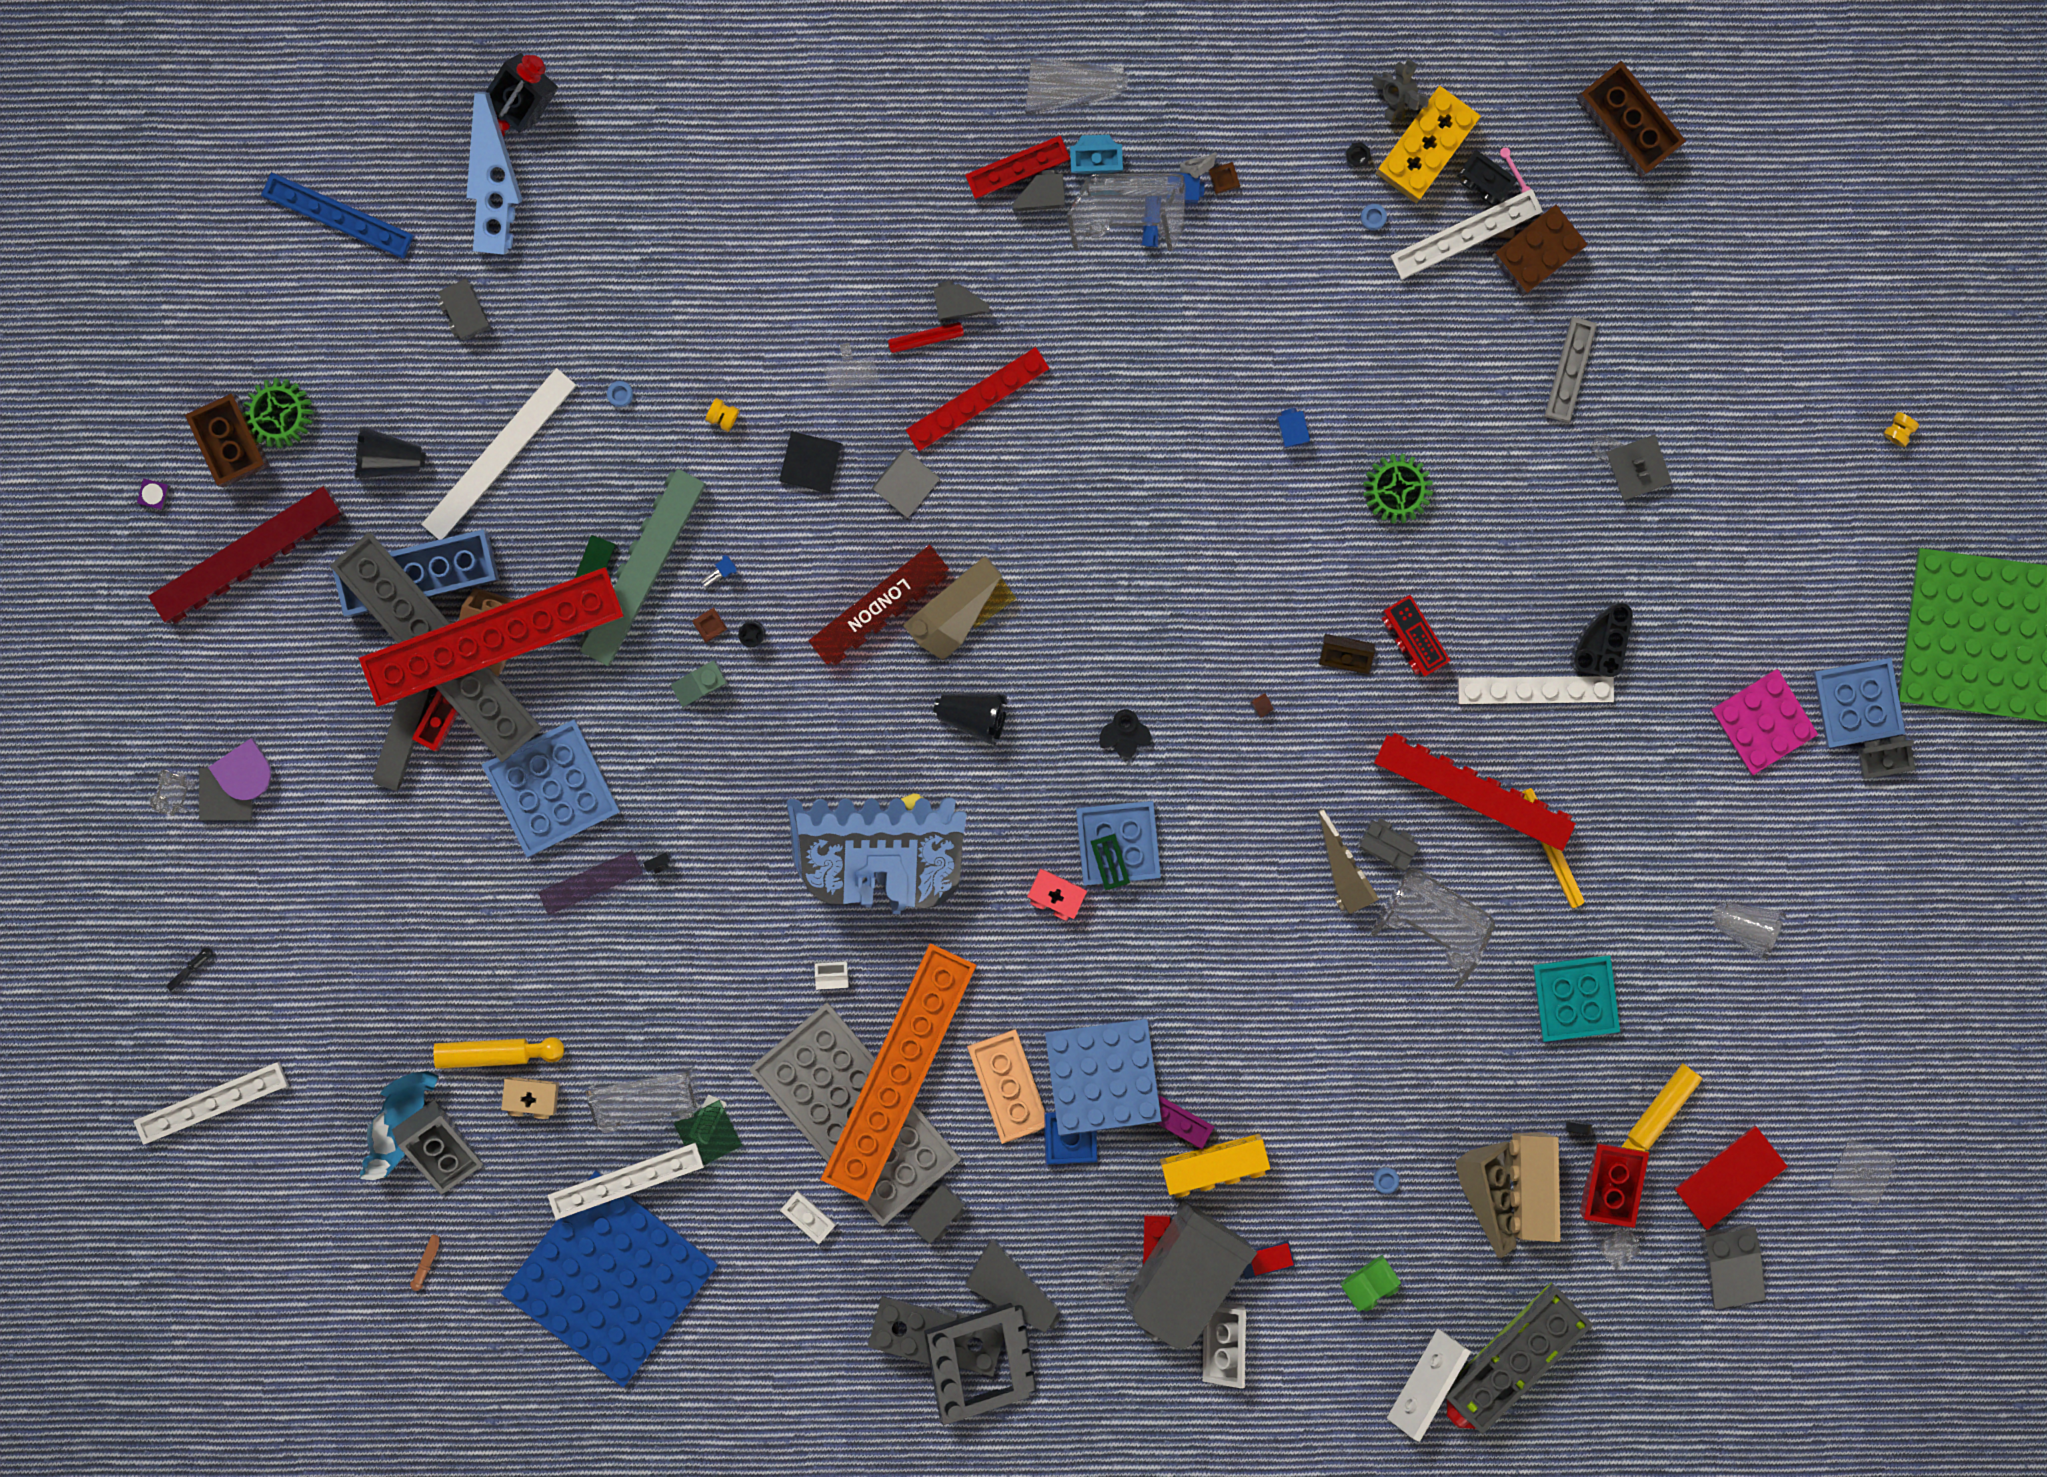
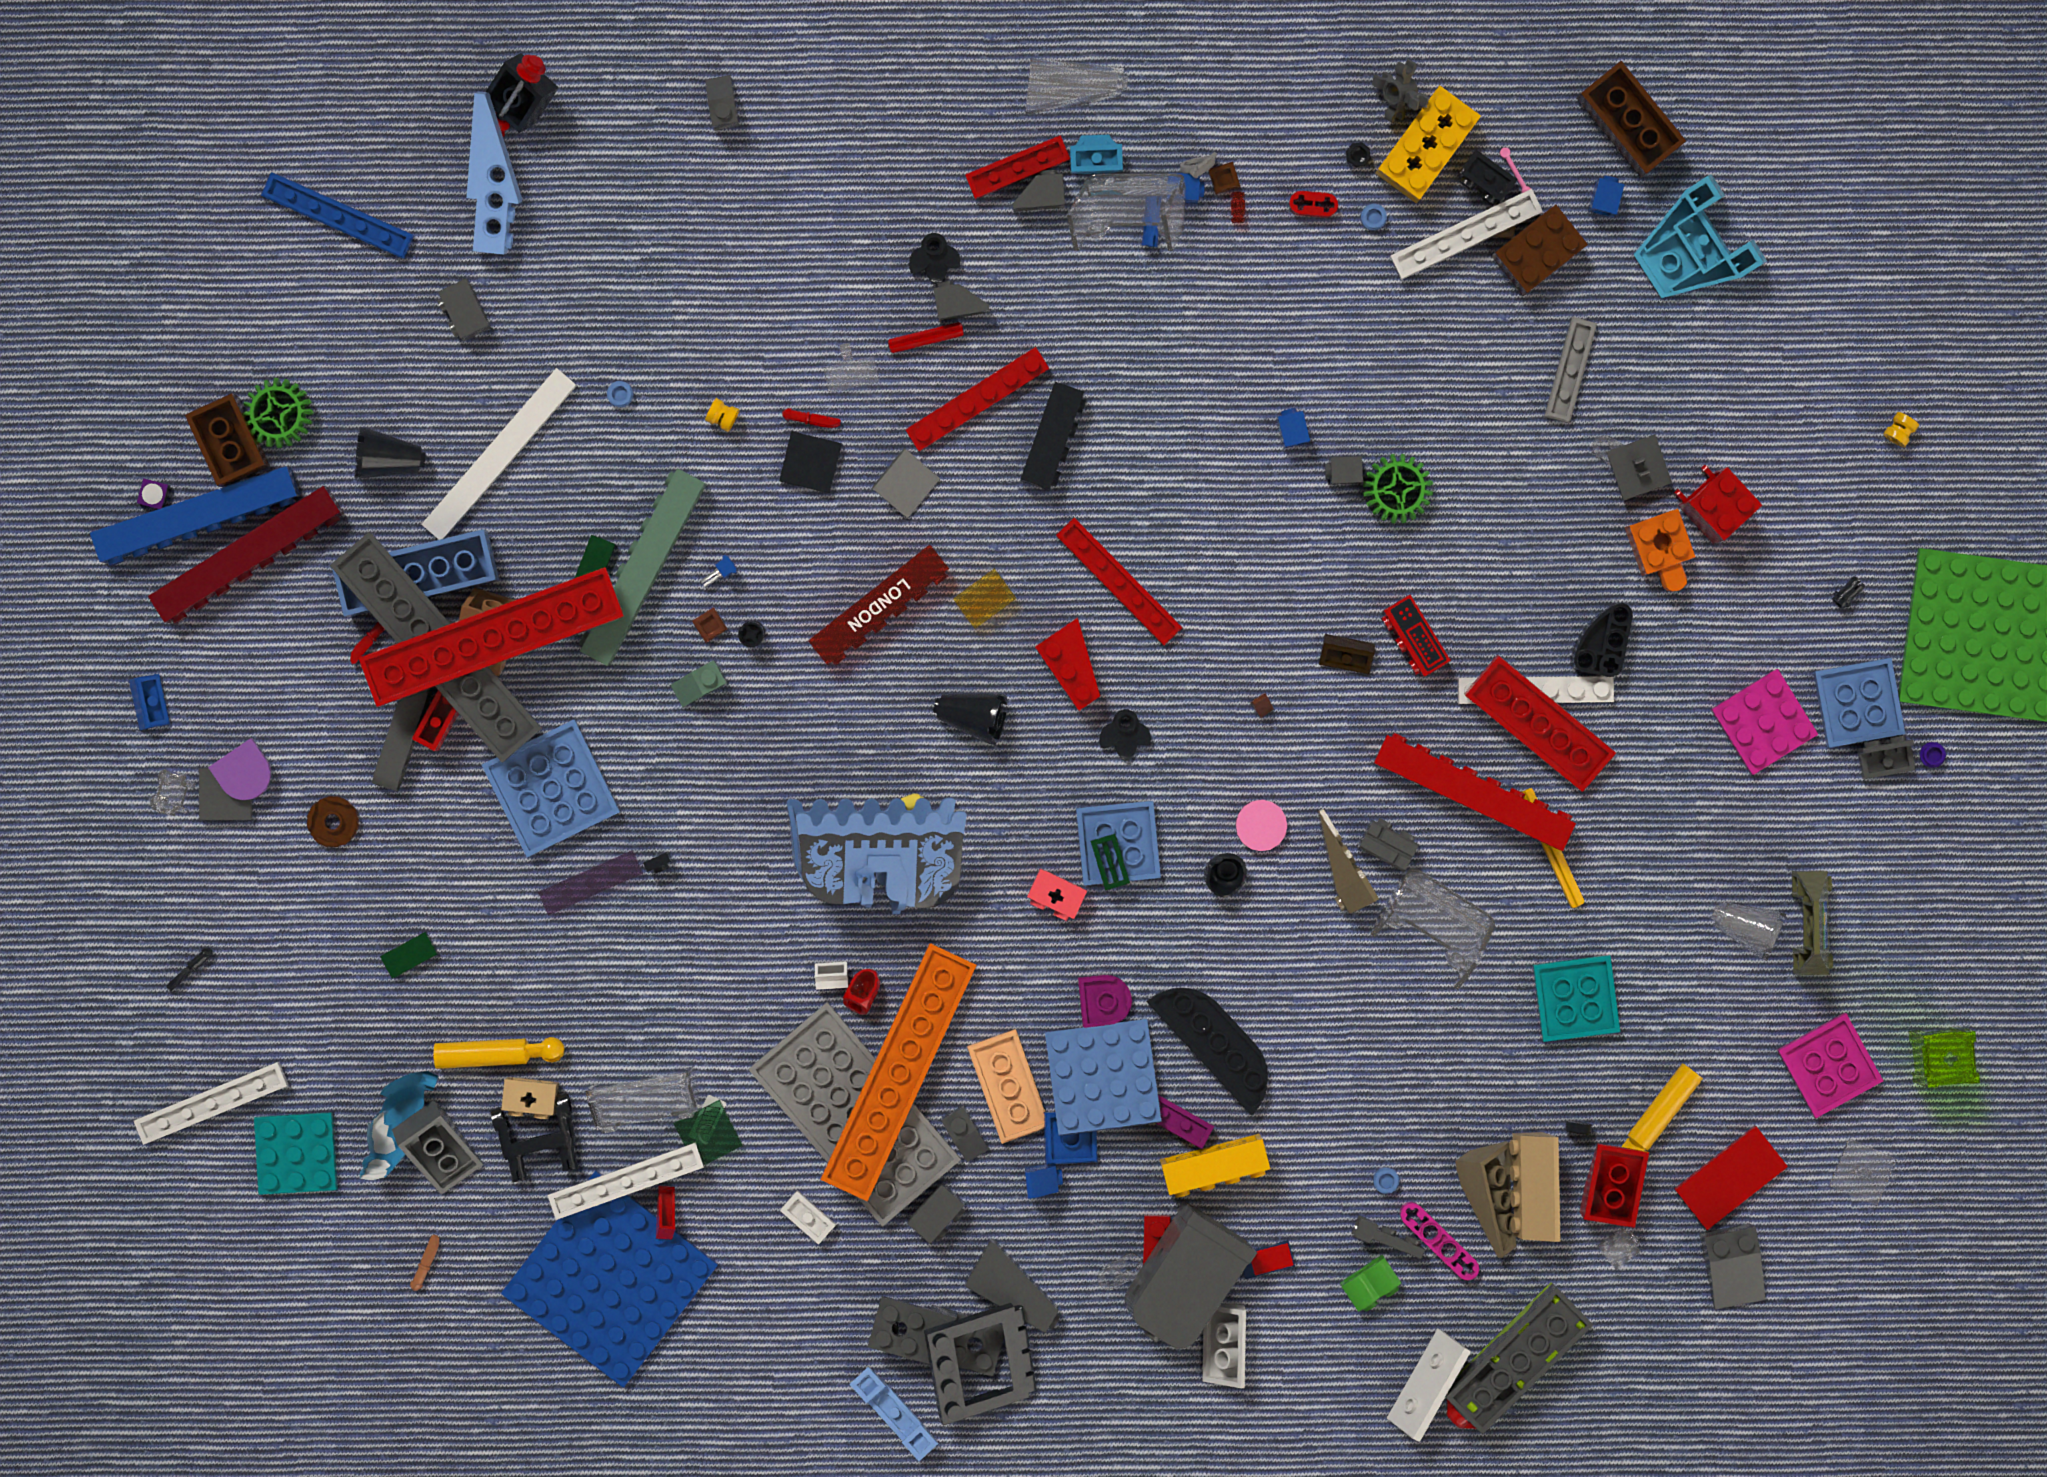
(149, 701): none -> blue slope
(195, 515): none -> blue brick
(295, 1153): none -> teal plate
(348, 821): none -> reddish brown tile
(364, 644): none -> red piece
(409, 955): none -> dark green tile
(561, 1140): none -> black connector
(665, 1213): none -> red piece
(722, 103): none -> dark grey slope
(814, 419): none -> red piece
(862, 991): none -> rock
(894, 1413): none -> light blue slope
(934, 262): none -> black plate
(949, 617): dark tan wedge -> none
(964, 1133): none -> dark grey slope
(1042, 1180): none -> blue slope
(1052, 436): none -> black brick
(1070, 664): none -> red wedge
(1103, 1000): none -> magenta tile
(1119, 581): none -> red tile
(1216, 1042): none -> black plate
(1225, 874): none -> black hair
(1238, 207): none -> clear red piece
(1261, 825): none -> bright pink tile
(1313, 197): none -> red beam
(1344, 470): none -> dark grey brick
(1367, 1230): none -> dark grey plate
(1439, 1240): none -> dark pink beam
(1540, 723): none -> red plate
(1606, 196): none -> blue brick
(1661, 547): none -> orange brick
(1688, 250): none -> medium azure wedge
(1719, 504): none -> red container
(1813, 889): none -> olive wedge
(1830, 1065): none -> dark pink plate
(1848, 593): none -> black pin
(1929, 1055): none -> clear neon green container
(1932, 754): none -> dark purple plate

